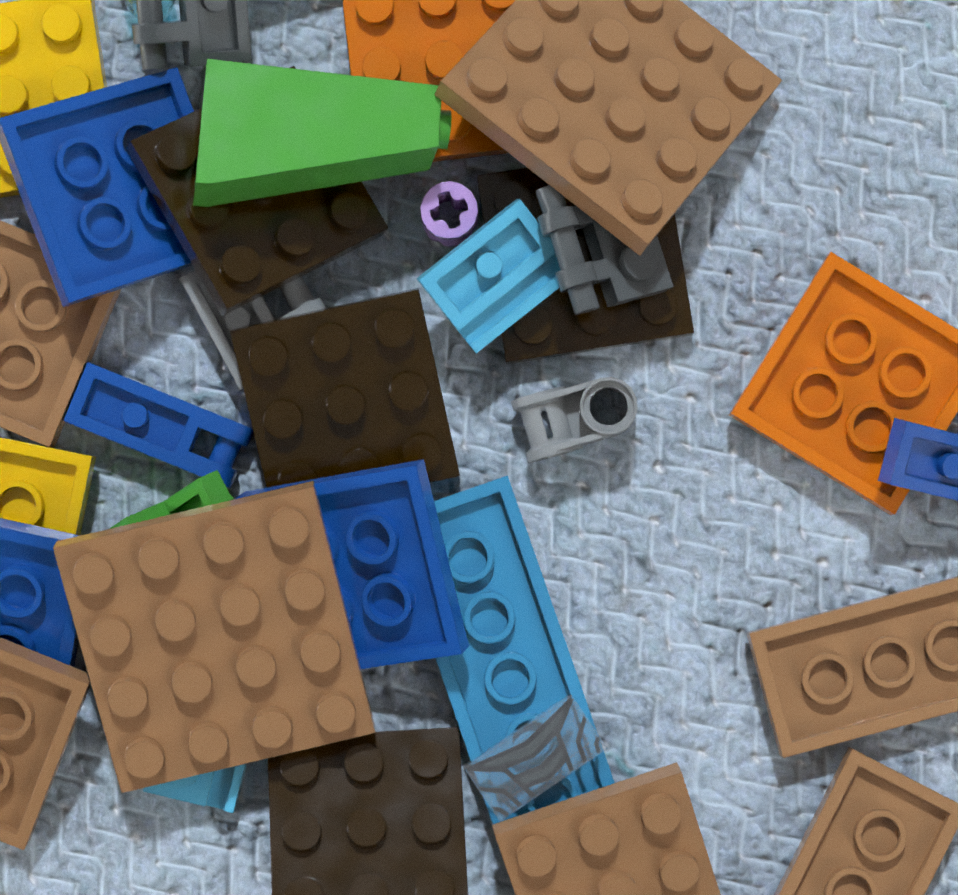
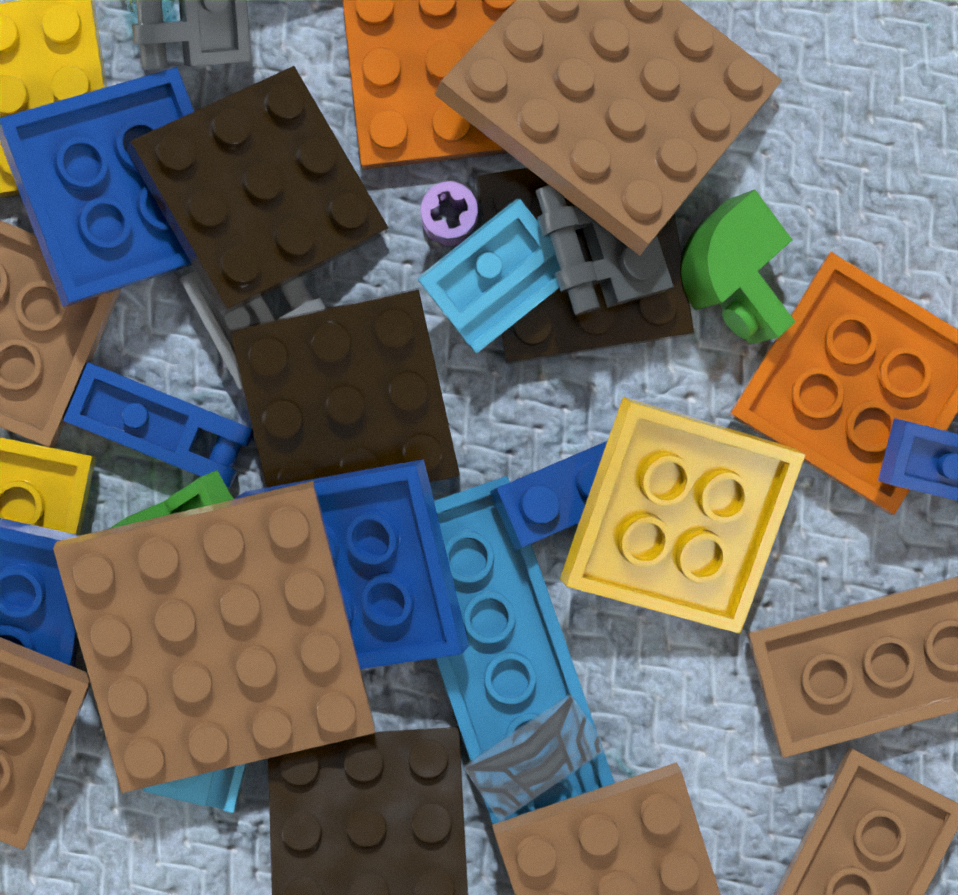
(309, 130): bright green slope -> none
(548, 497): none -> blue plate
(570, 417): light grey piece -> none
(681, 516): none -> yellow plate
(724, 263): none -> bright green brick

